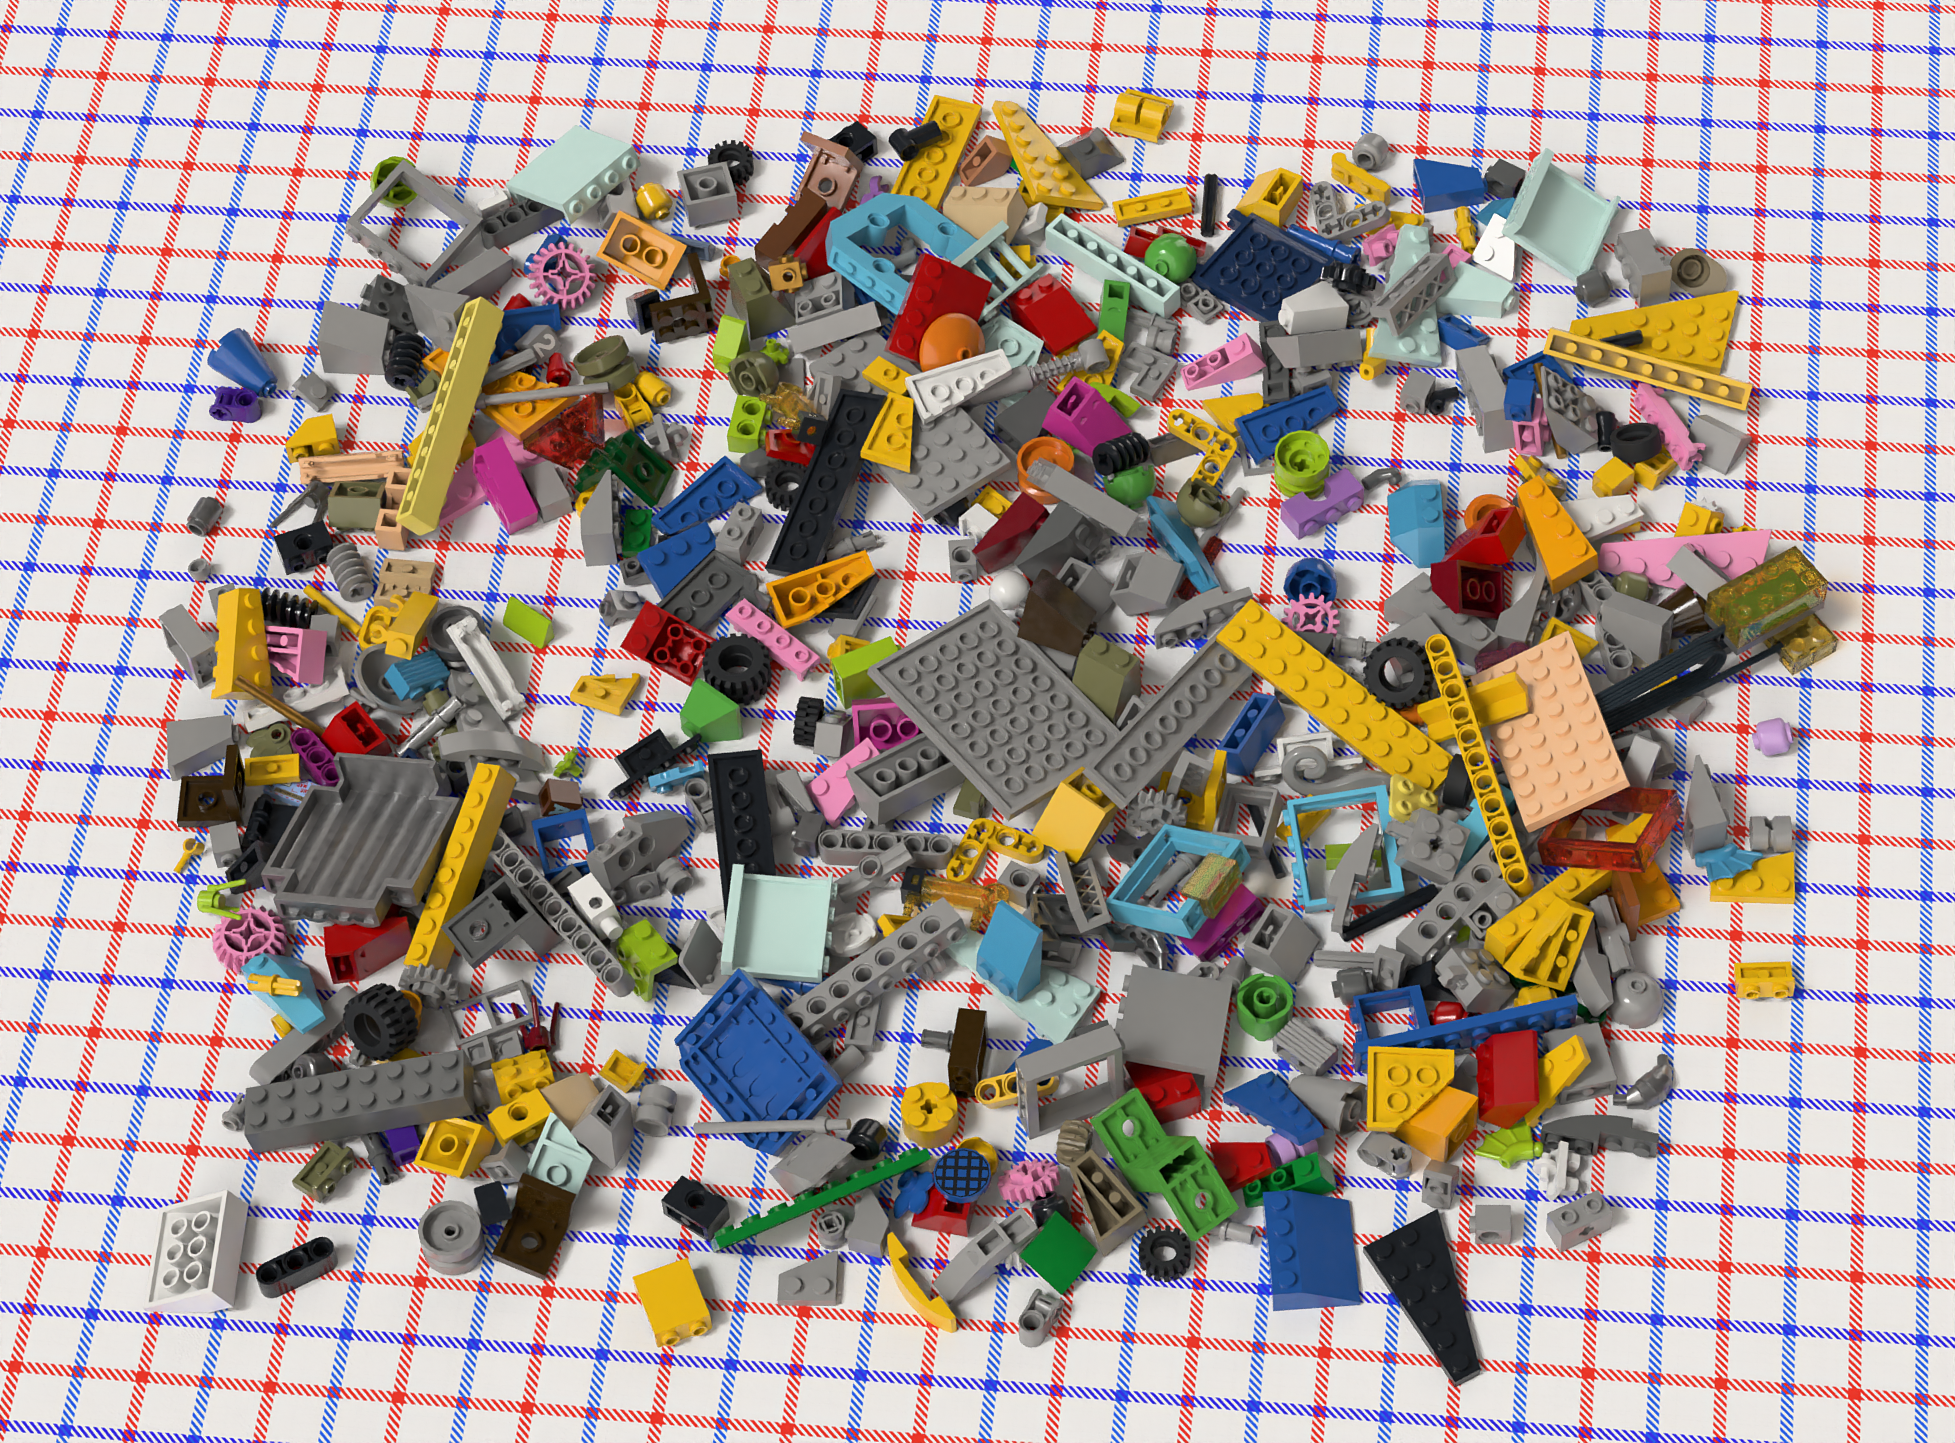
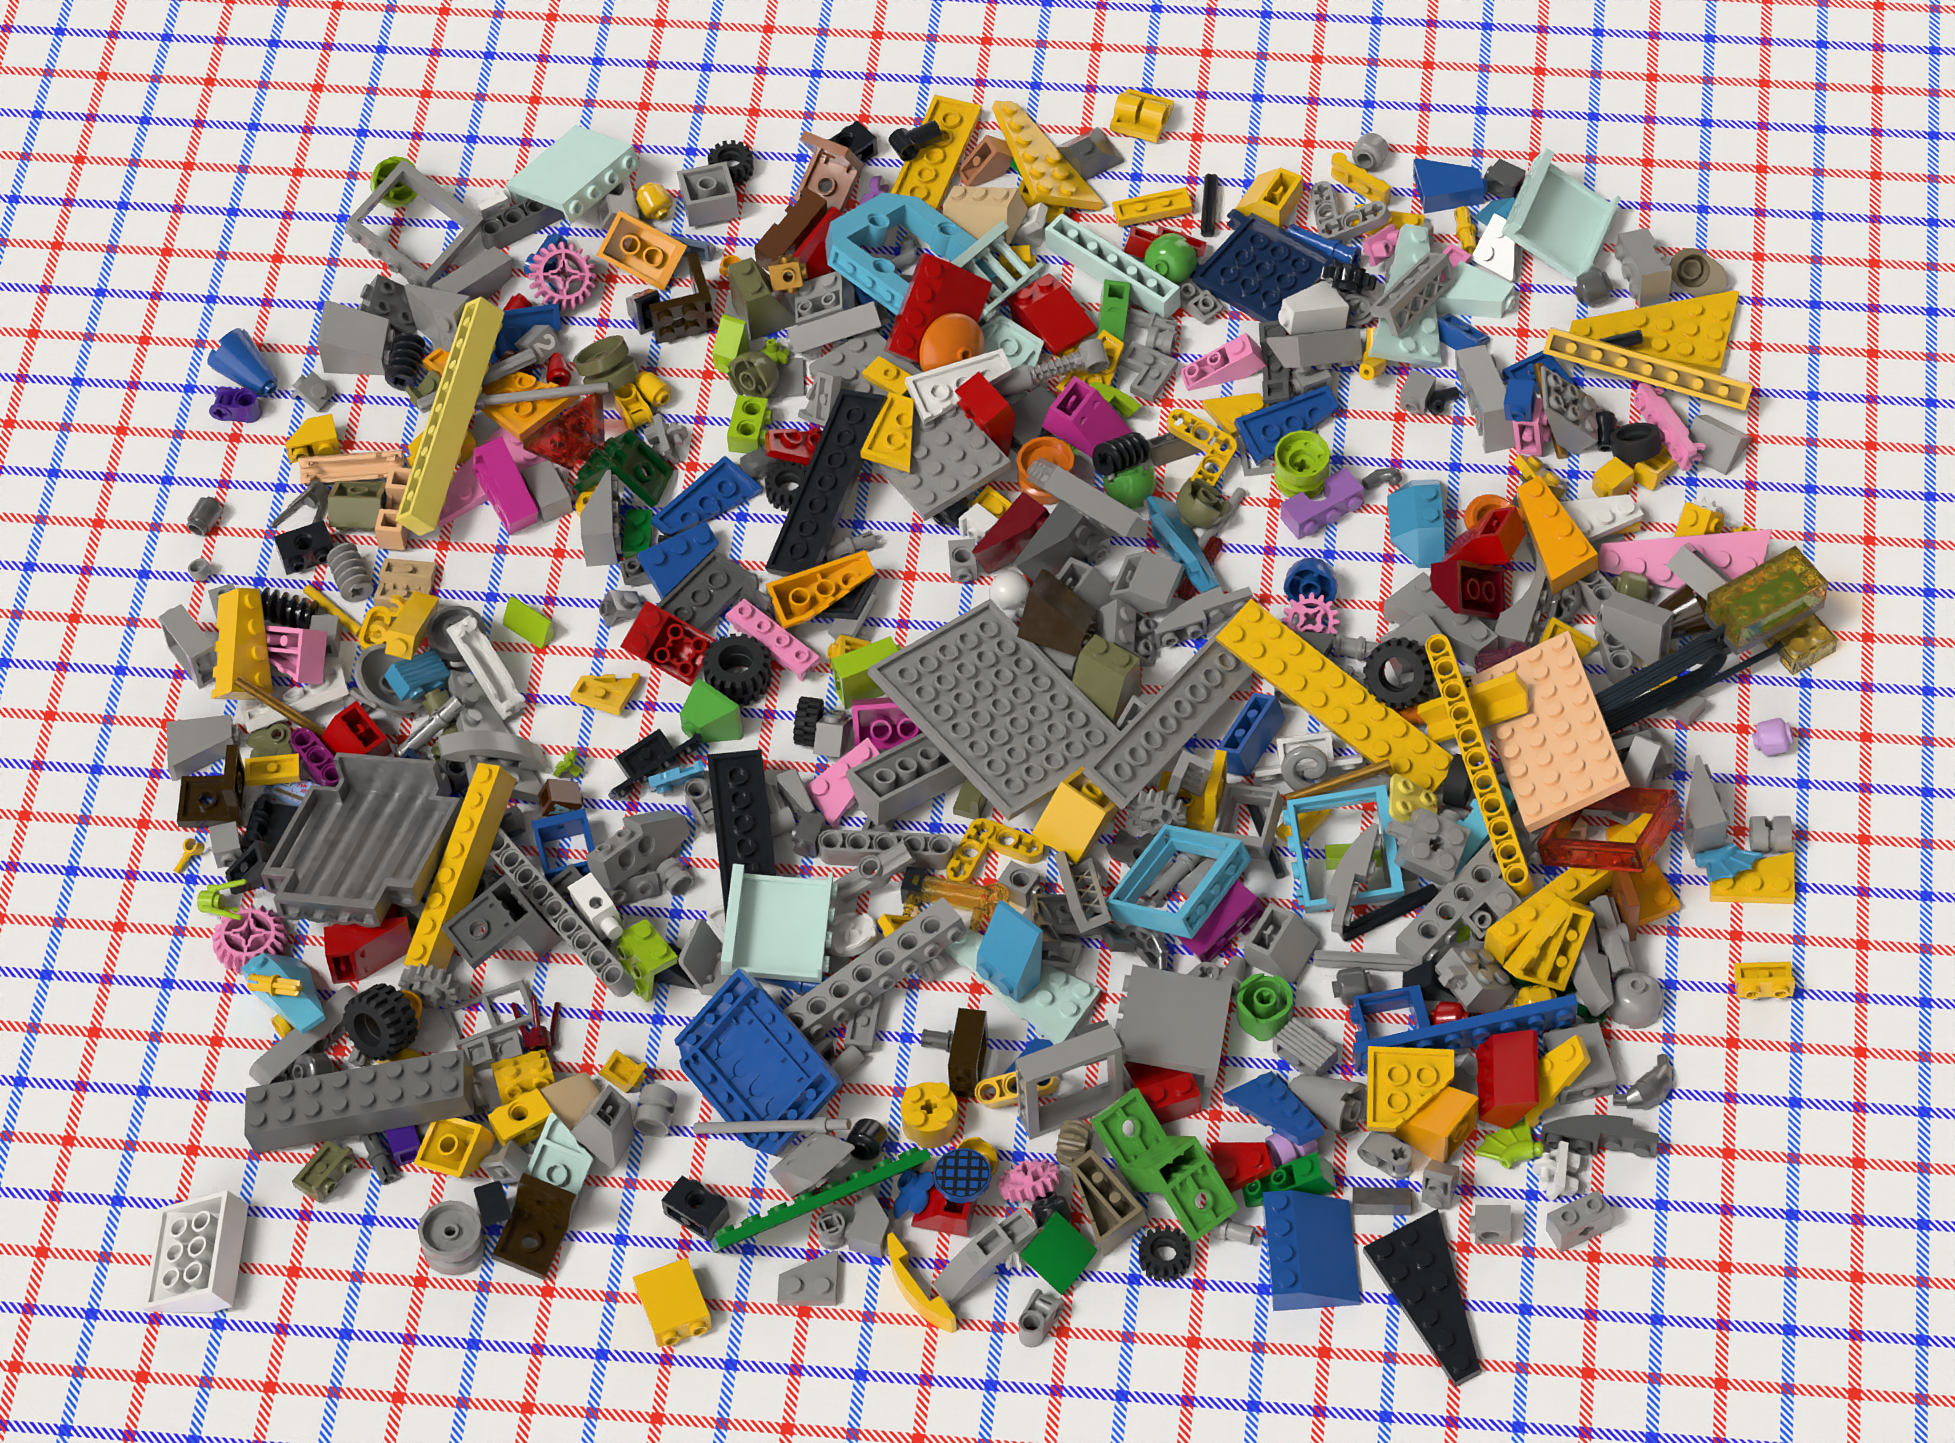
(233, 1117): light grey pin -> none
(303, 1255): black beam -> none
(740, 533): light grey brick -> none
(798, 415): clear yellow piece -> none
(988, 410): none -> red slope
(1127, 630): none -> light grey slope
(1213, 883): clear yellow panel -> none
(1340, 781): none -> pearl gold bar
(1381, 1201): none -> flat silver slope
(1389, 968): light grey slope -> none

